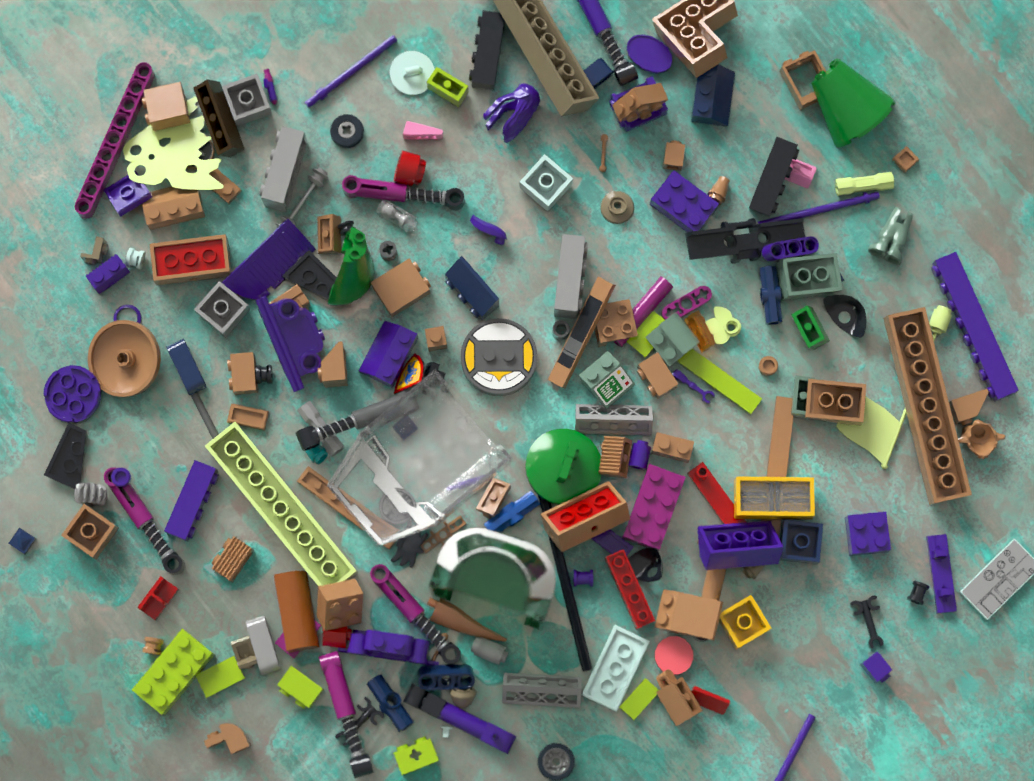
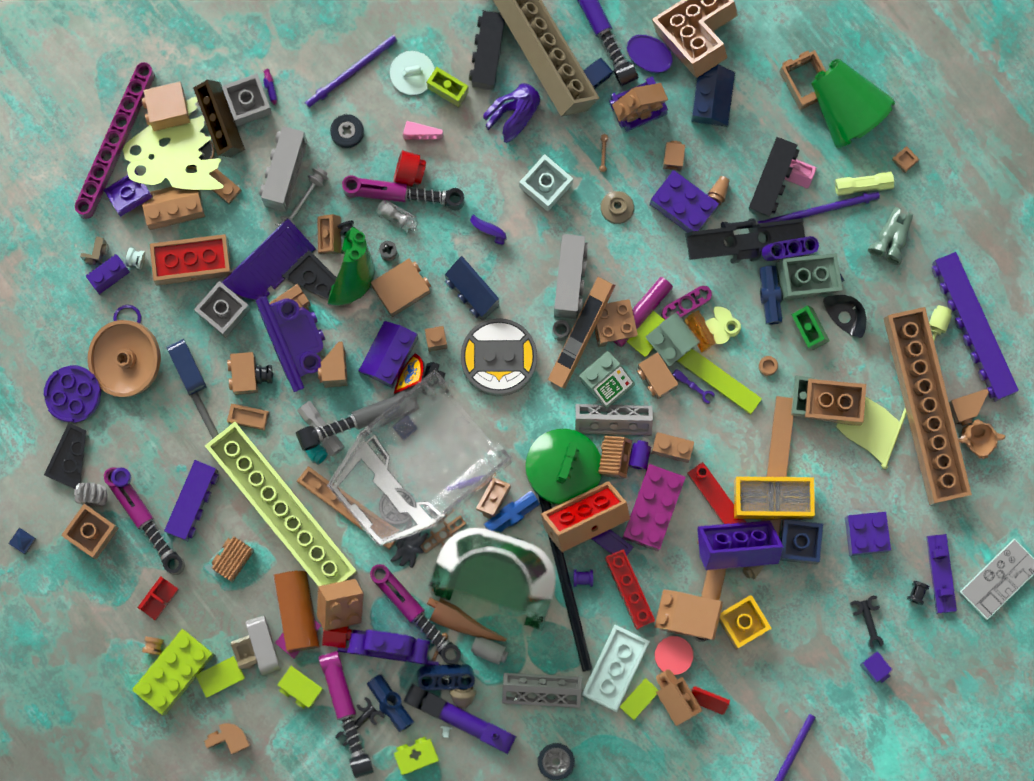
(644, 561): black piece -> none

